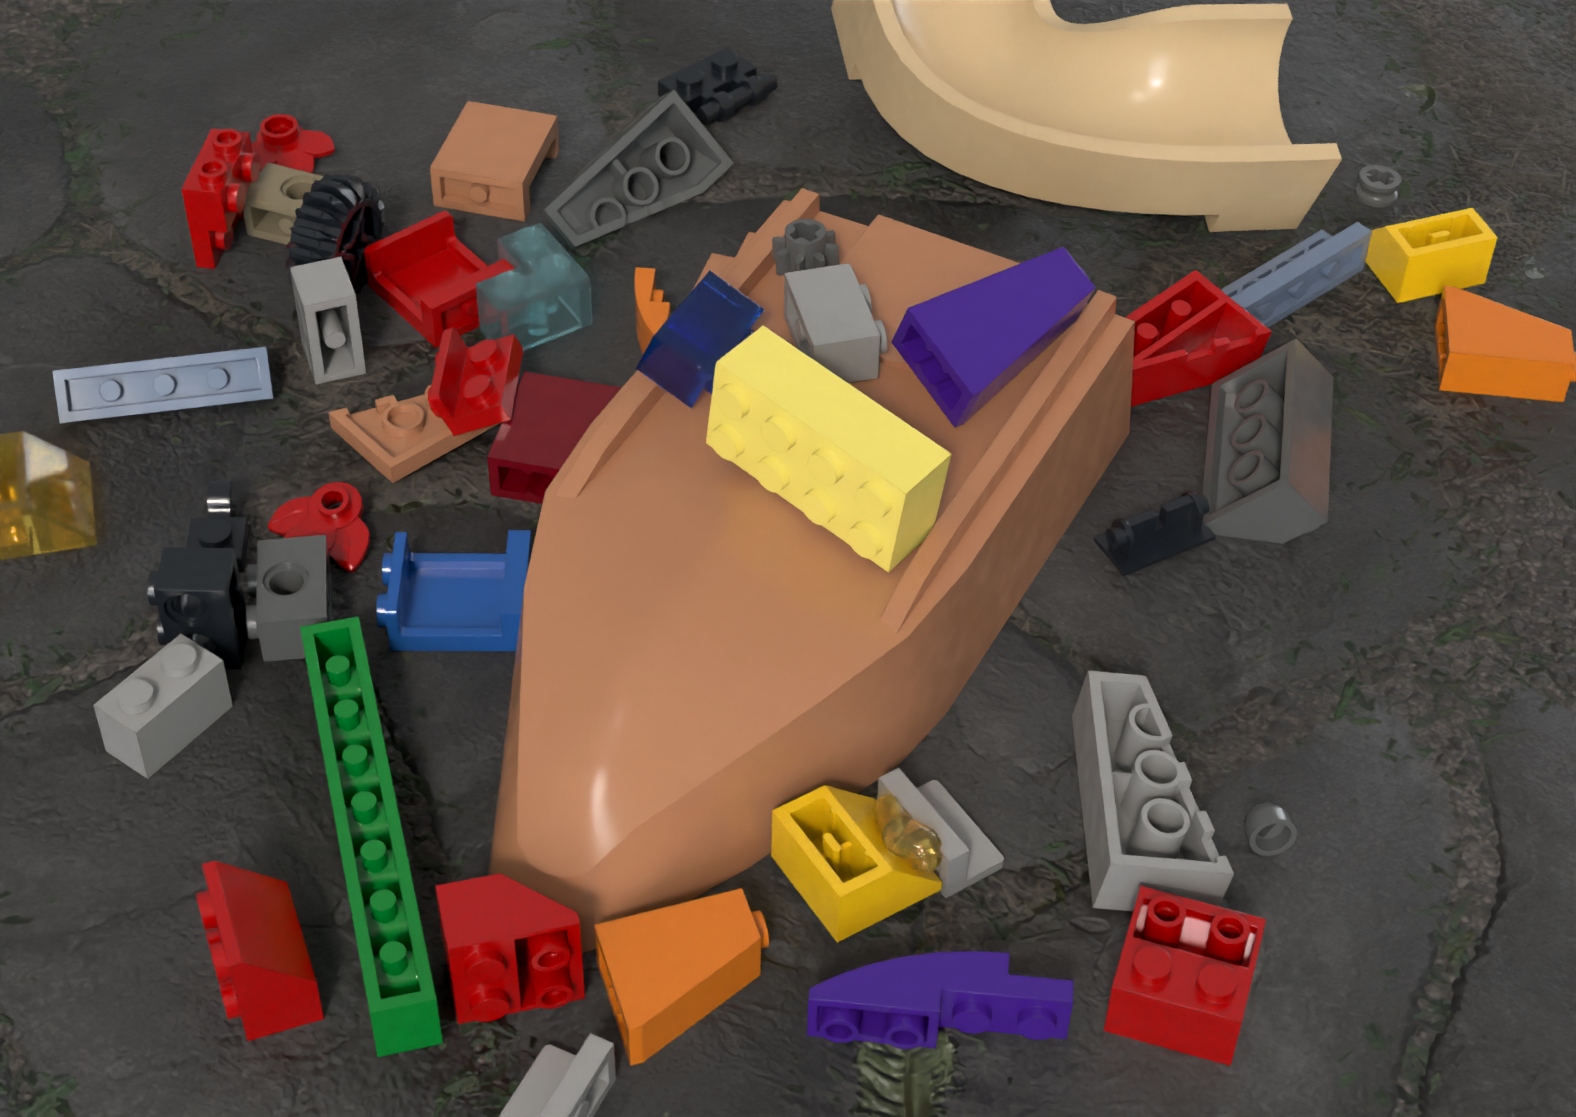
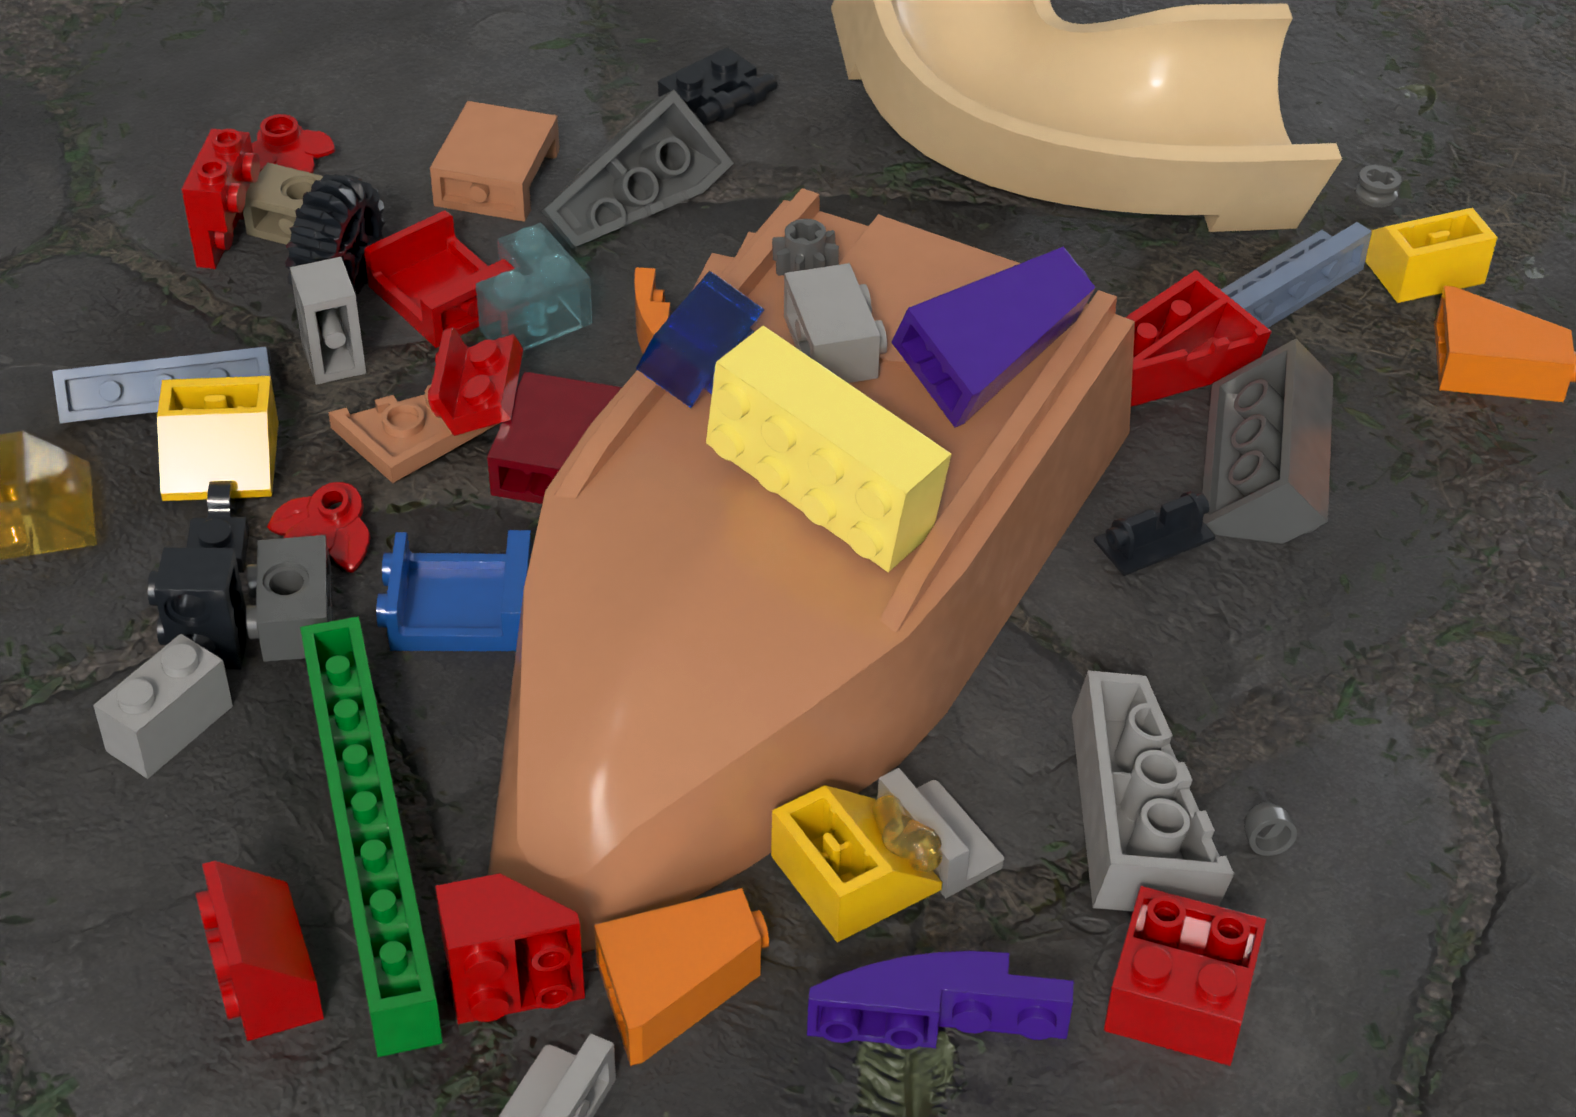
(216, 434): none -> slope

